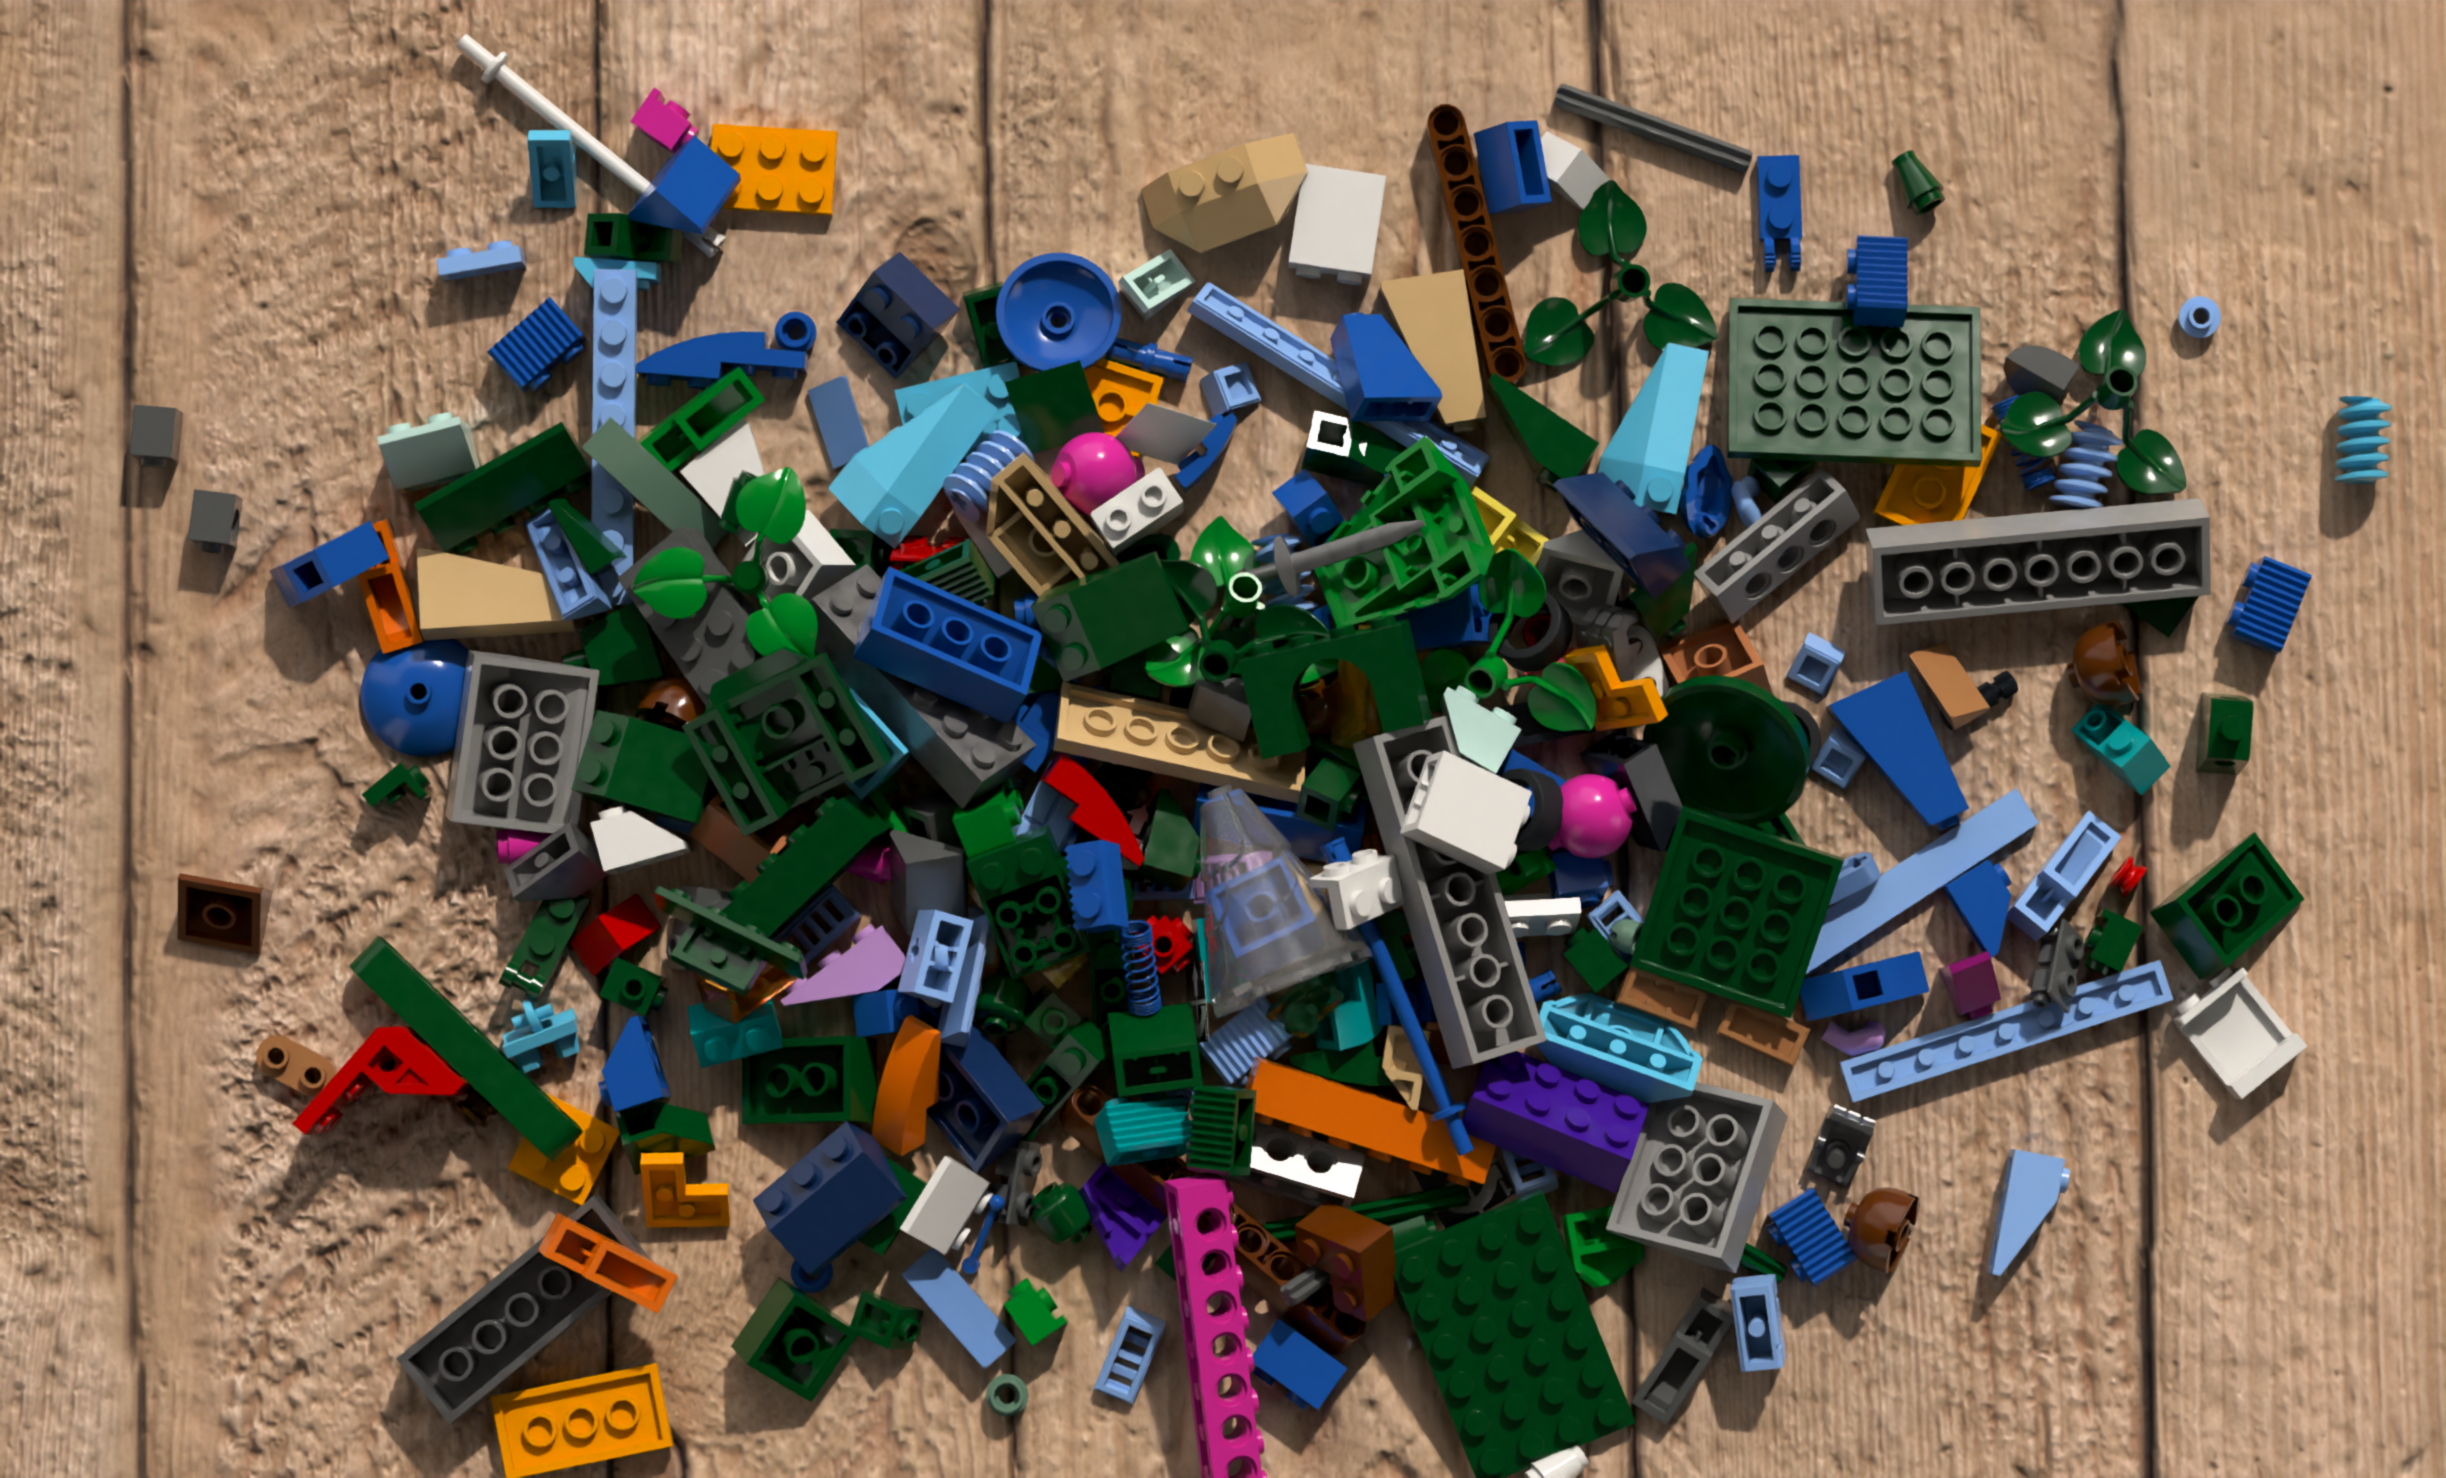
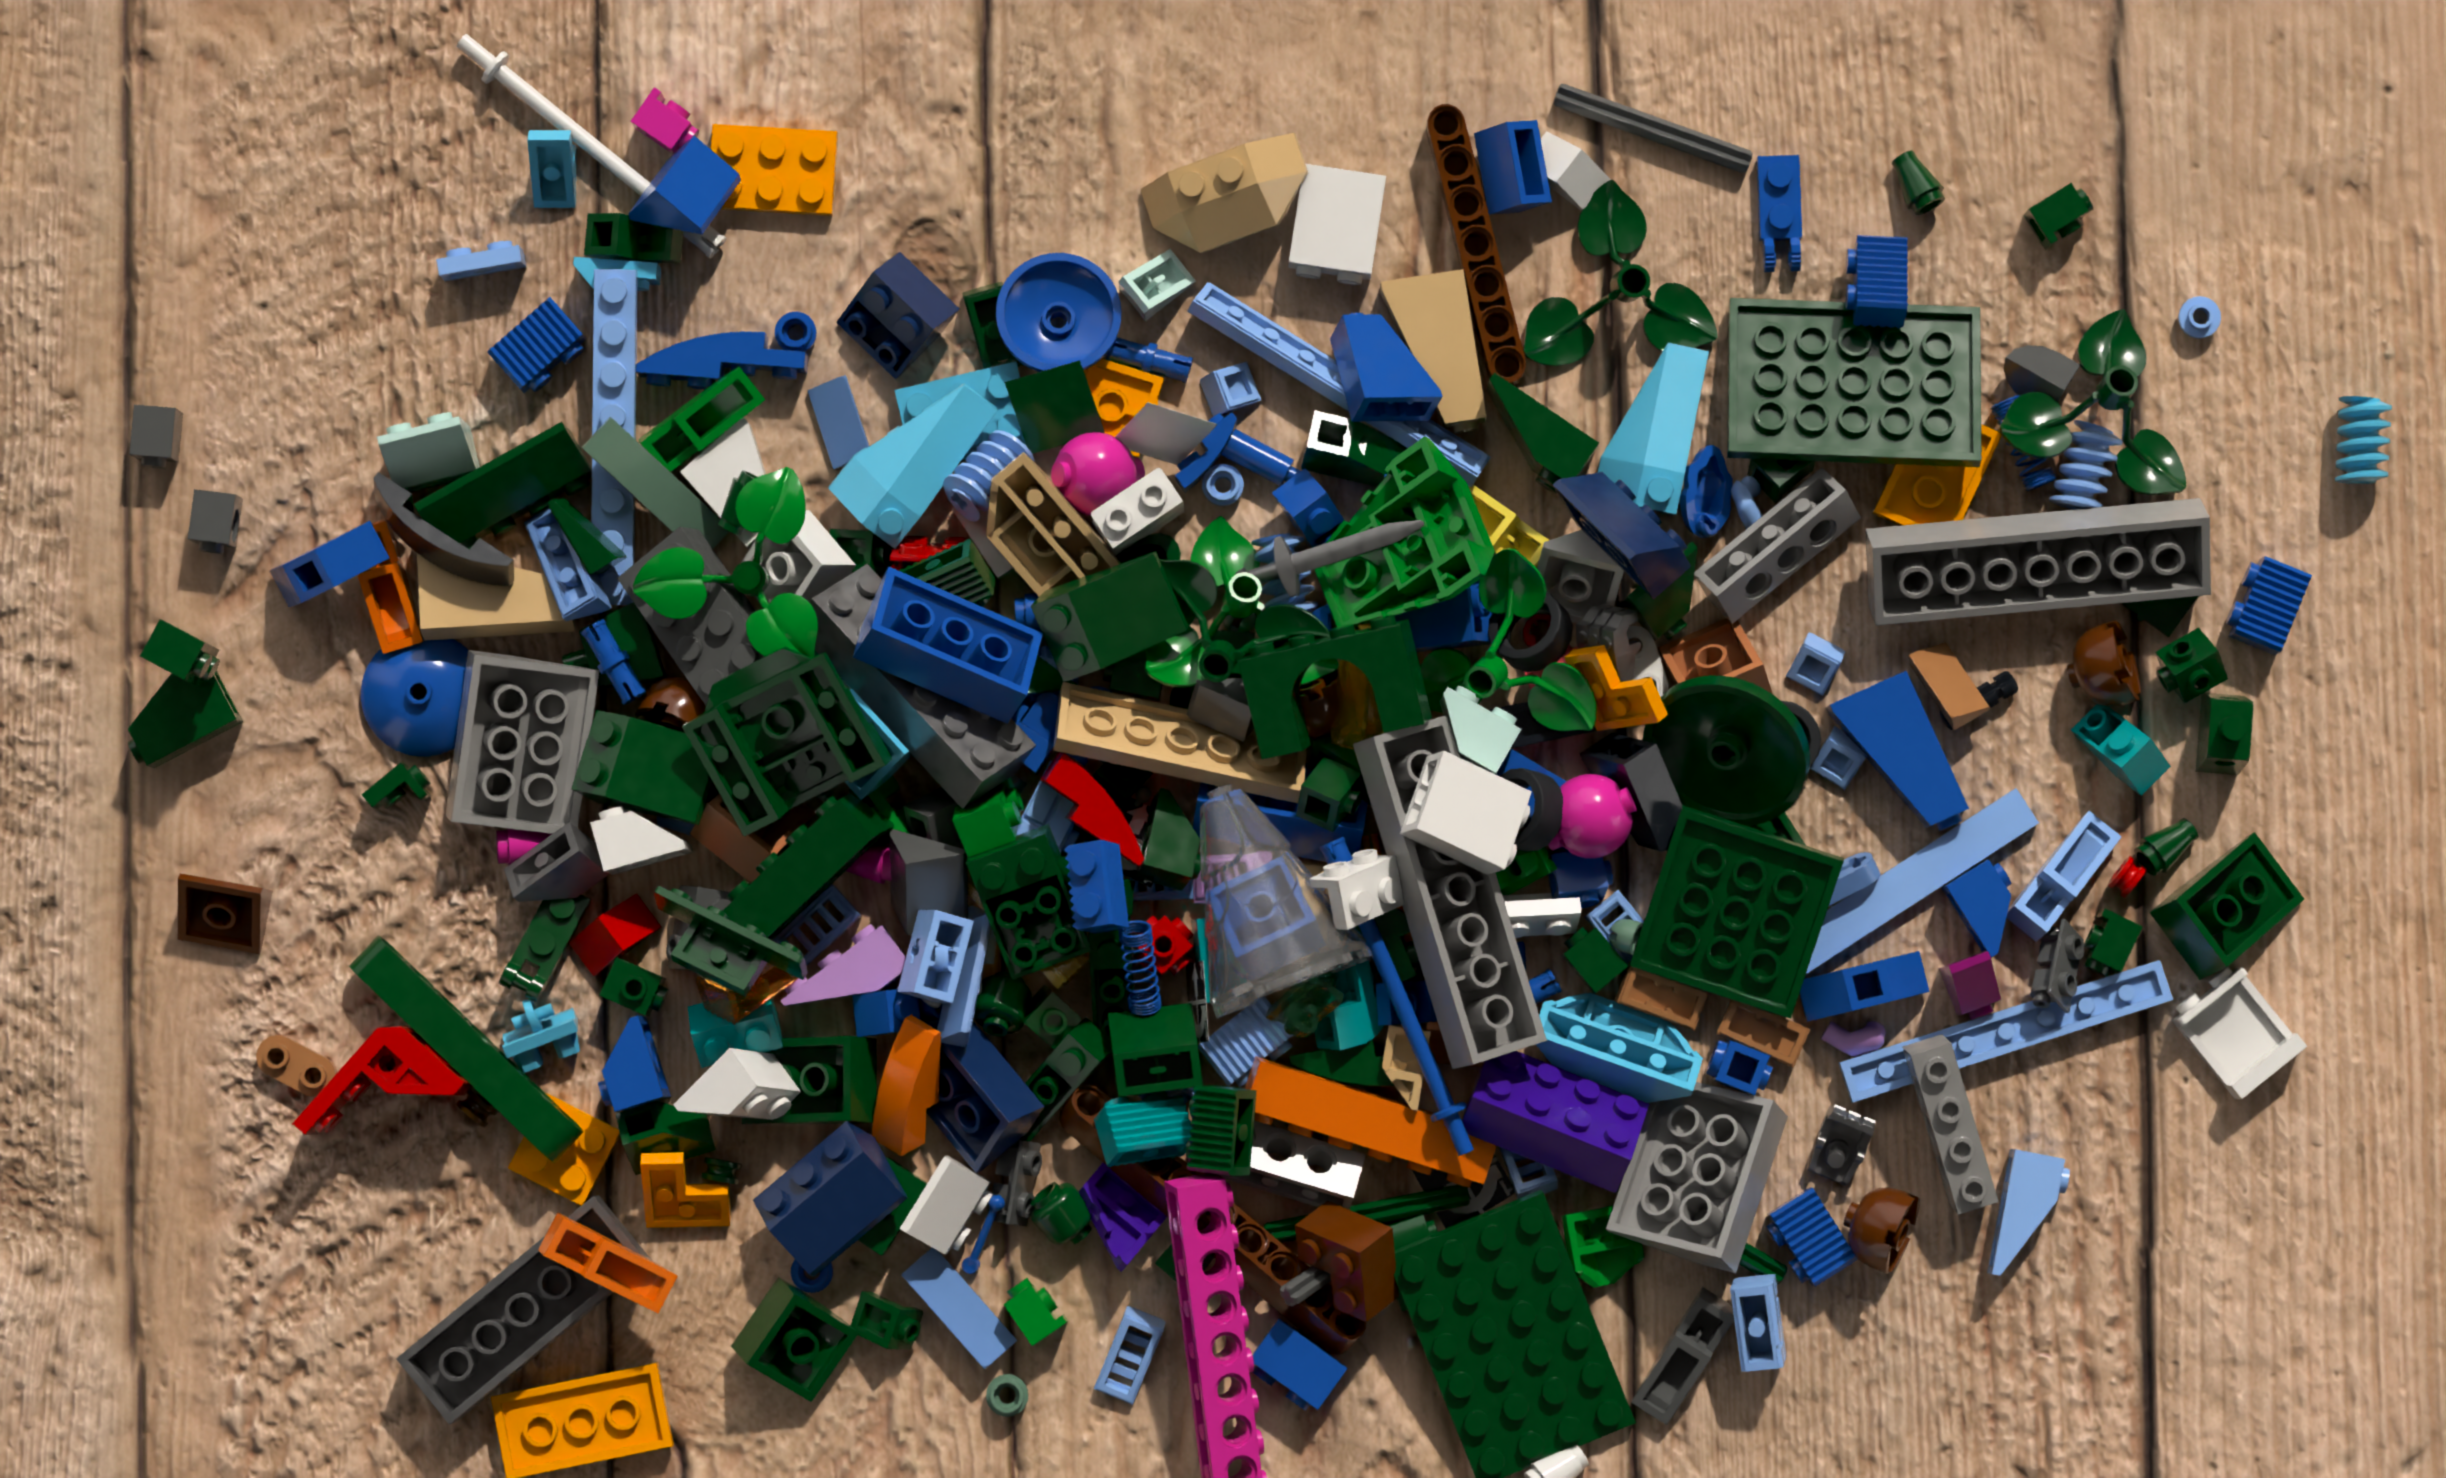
(181, 653): none -> dark green brick
(181, 719): none -> dark green slope
(479, 563): none -> black slope
(613, 662): none -> blue pin
(721, 1170): none -> dark green bush
(741, 1086): none -> white slope
(1222, 471): none -> light blue plate
(1259, 458): none -> blue cylinder
(1739, 1067): none -> blue brick
(1950, 1124): none -> light grey brick
(2058, 214): none -> dark green brick
(2164, 847): none -> dark green cone
(2190, 666): none -> dark green brick

